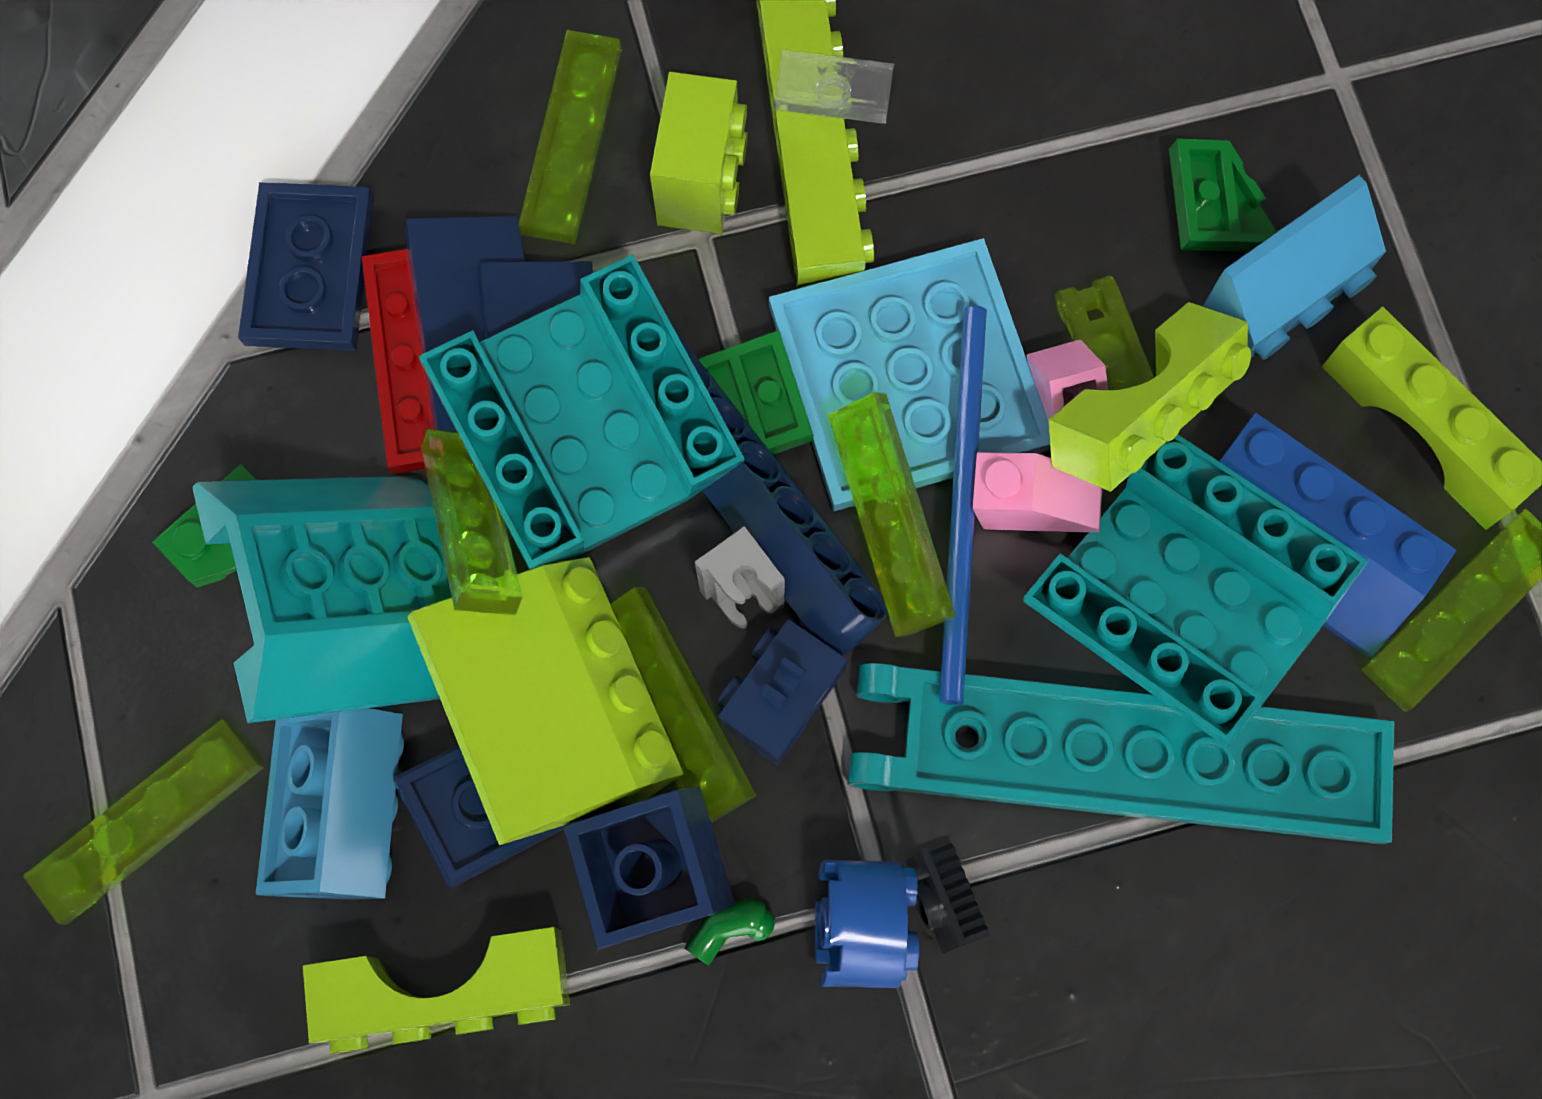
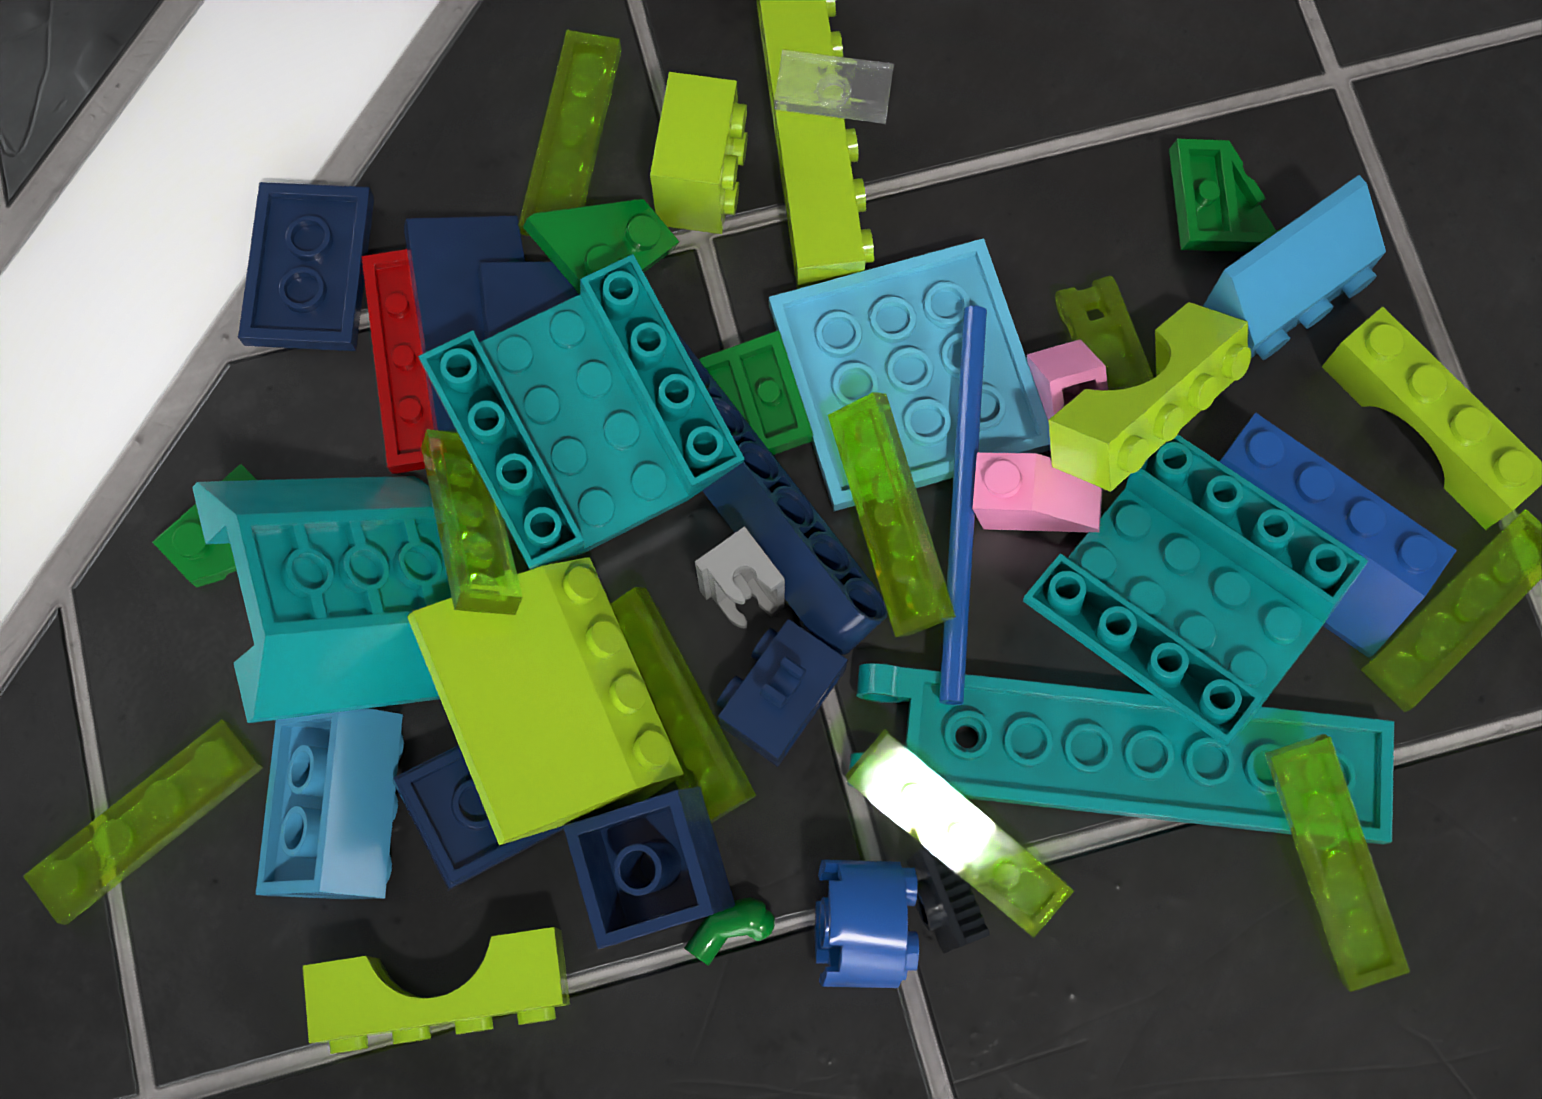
(600, 235): none -> green wing
(959, 833): none -> clear neon green plate
(1337, 862): none -> clear neon green plate

